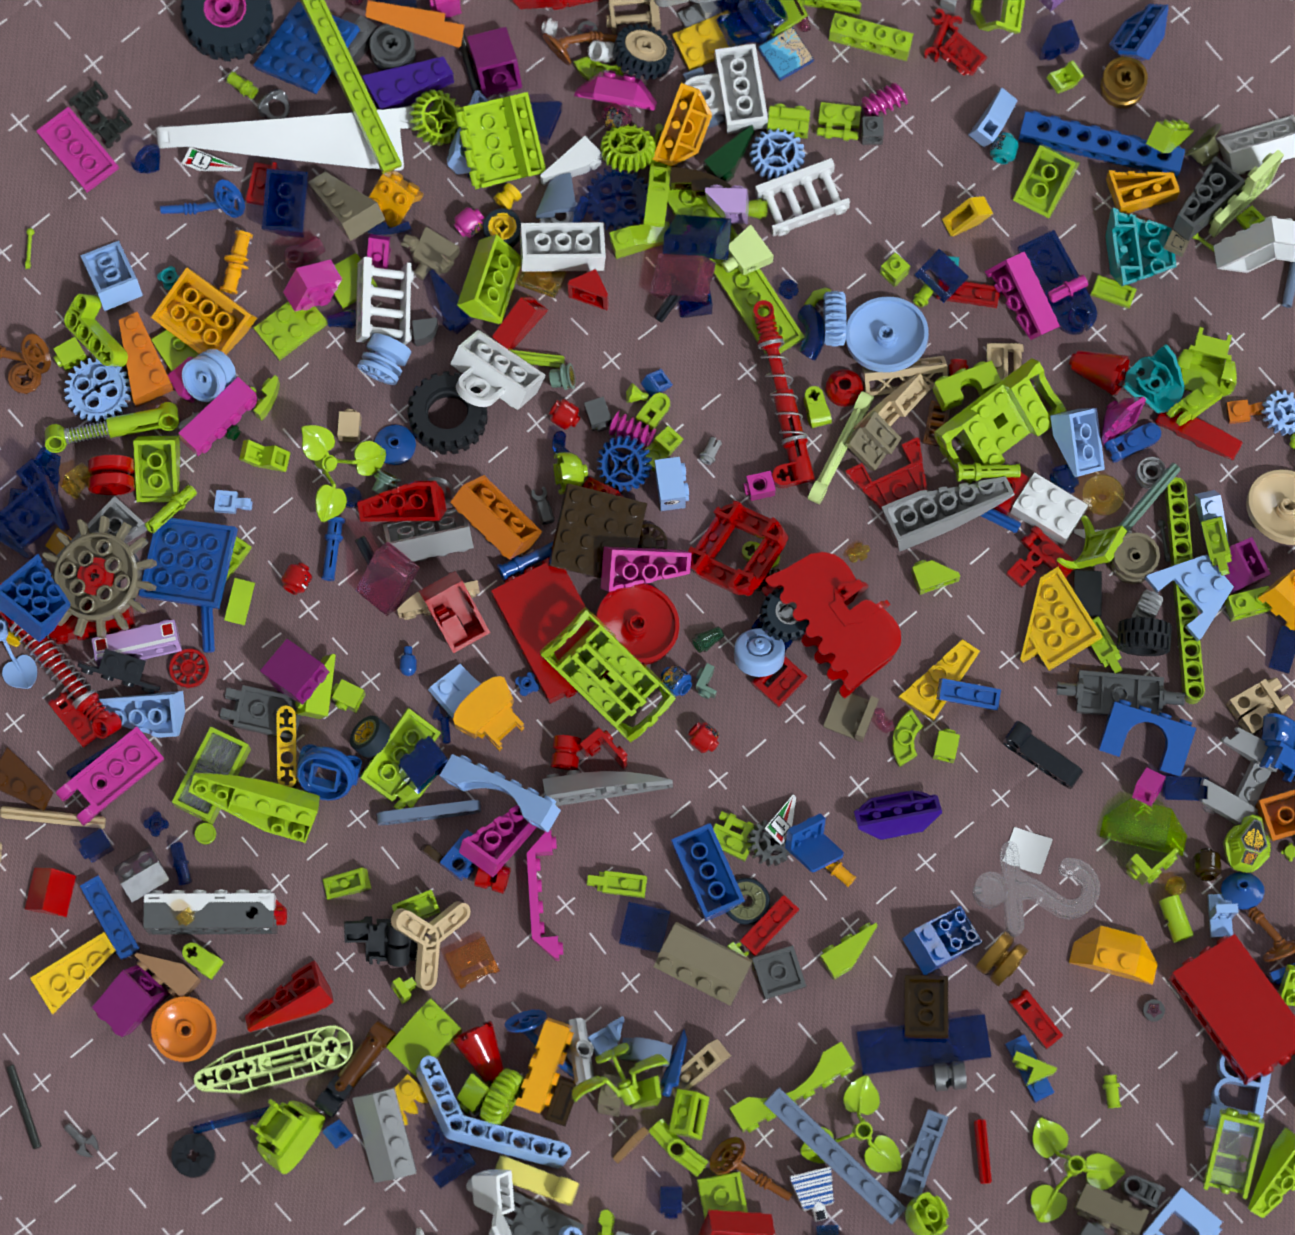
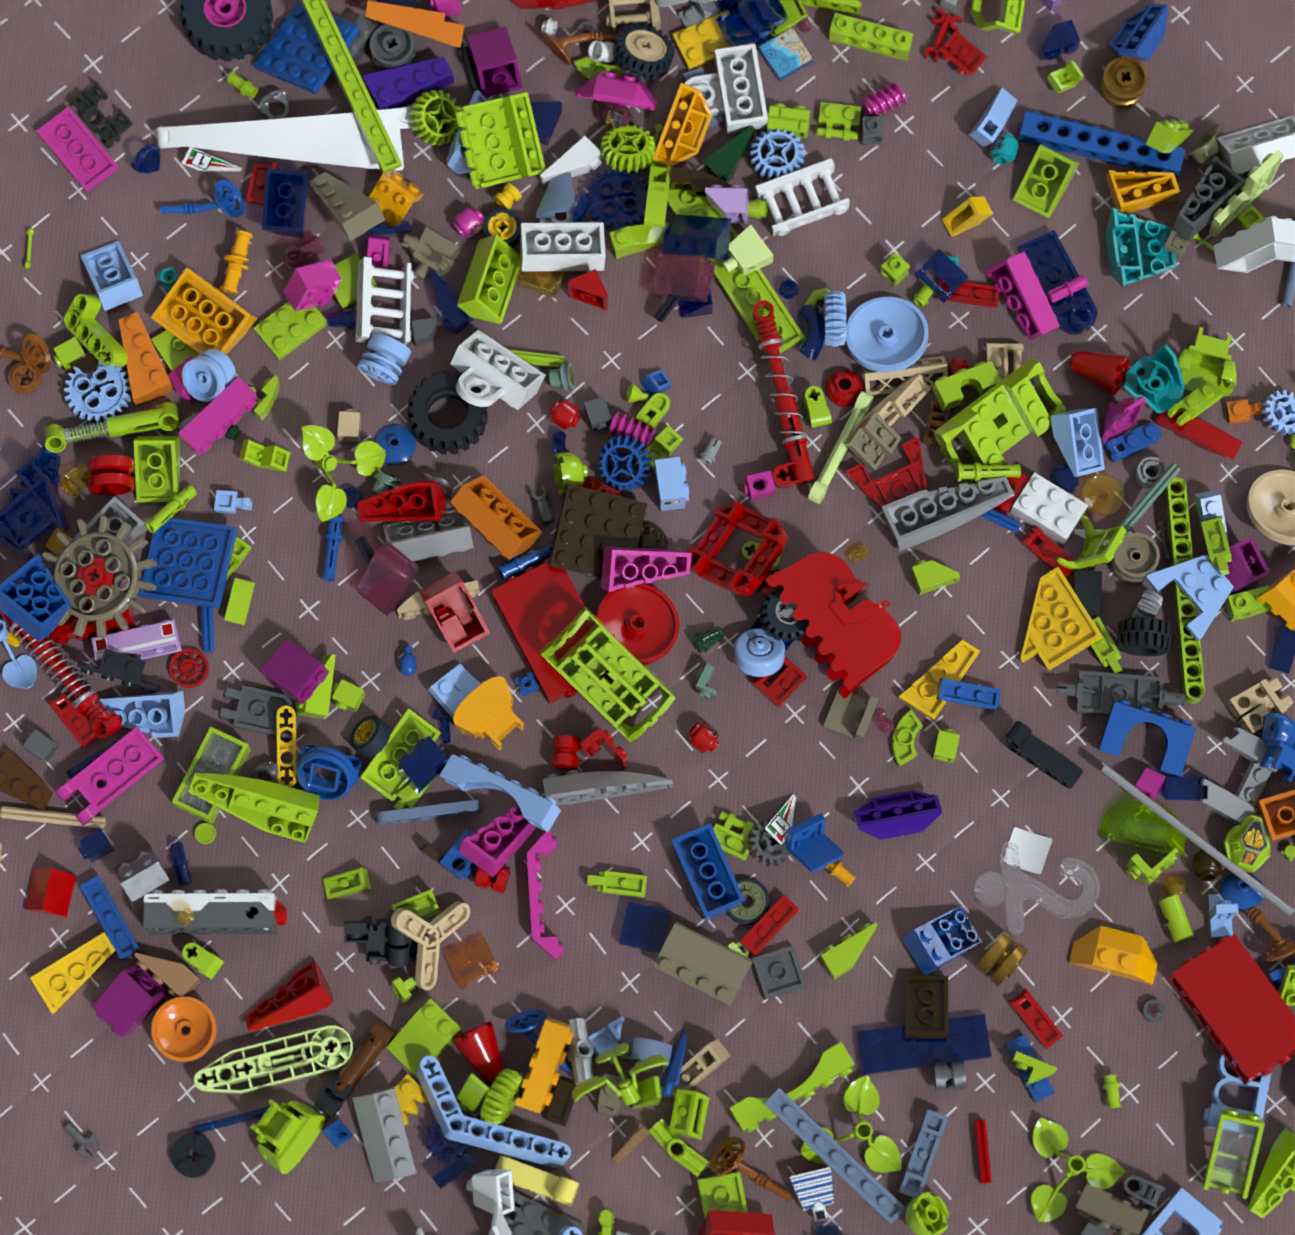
(23, 1107): pearl dark grey bar -> none
(40, 746): none -> dark grey brick
(88, 364): none -> dark brown piece
(155, 830): clear blue plate -> none
(270, 767): none -> flat silver piece
(296, 578): red head -> none
(519, 322): red slope -> none
(671, 1202): clear blue brick -> none
(676, 680): head -> none
(1023, 570): red plate -> none
(1112, 292): lime tile -> none
(1198, 840): none -> light grey piece

